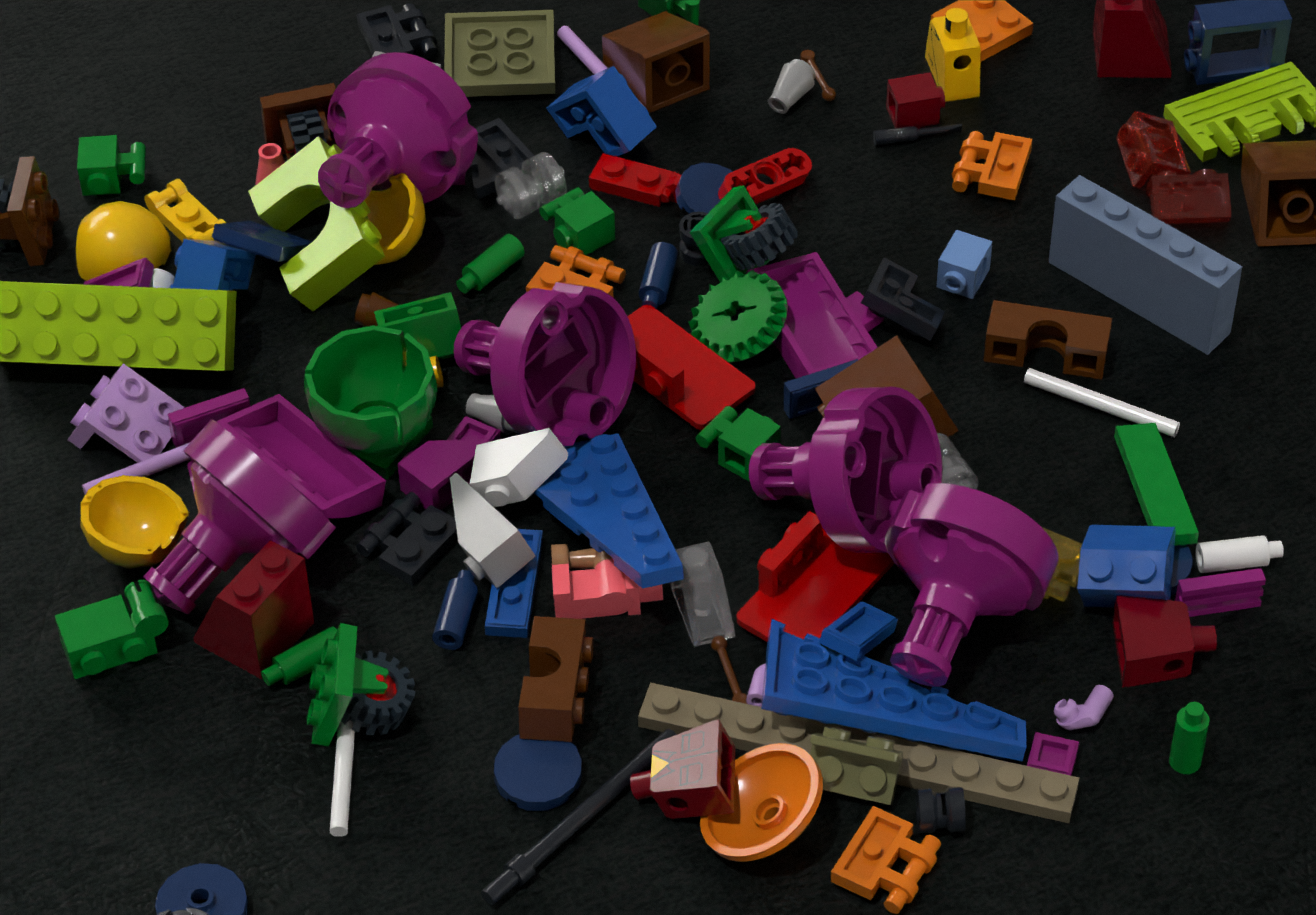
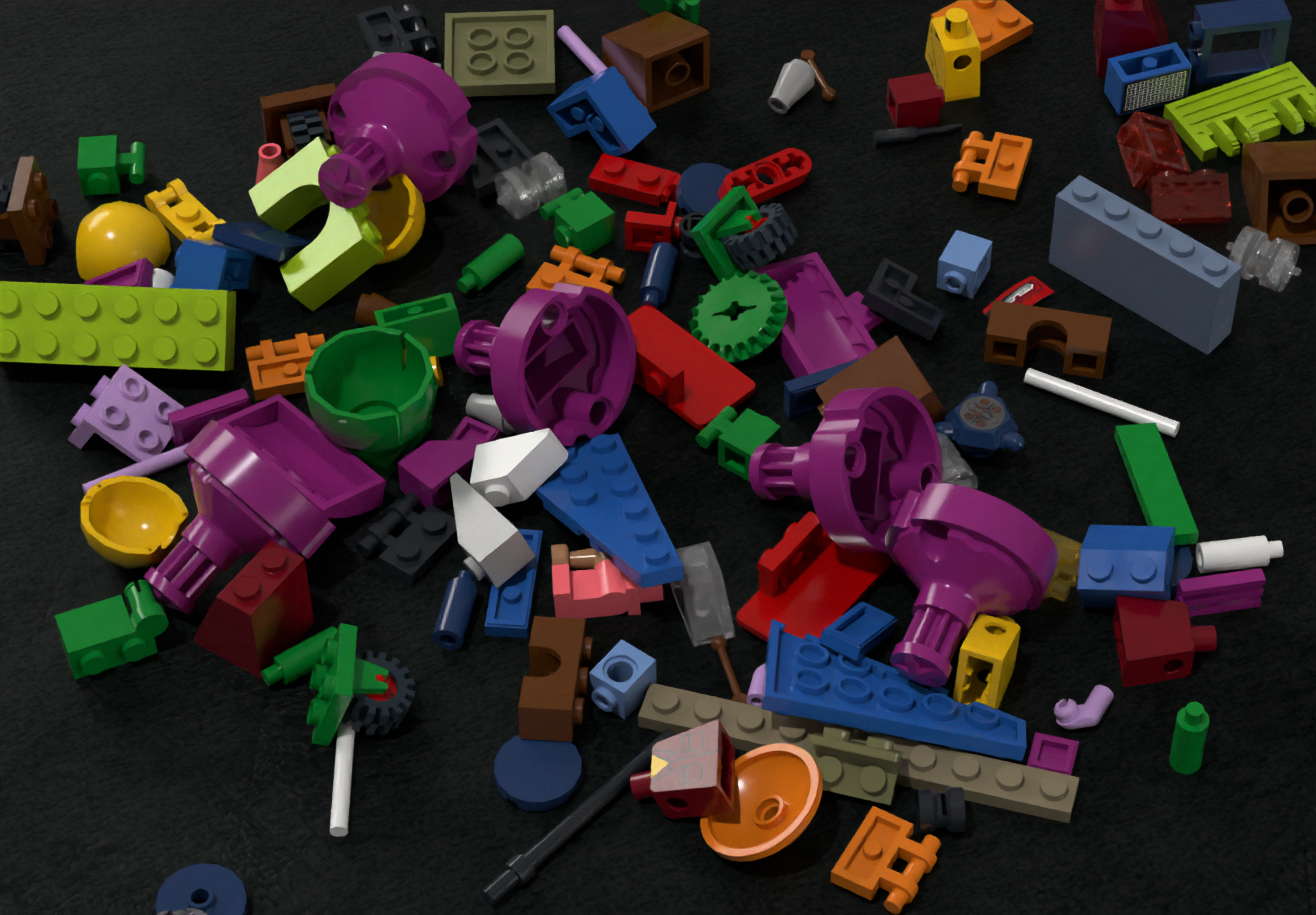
(281, 365): none -> orange plate
(622, 679): none -> medium blue brick
(646, 229): none -> red bracket
(982, 424): none -> dark blue rock
(992, 646): none -> yellow torso
(1025, 292): none -> sticker
(1147, 78): none -> brick
(1268, 260): none -> clear wheel

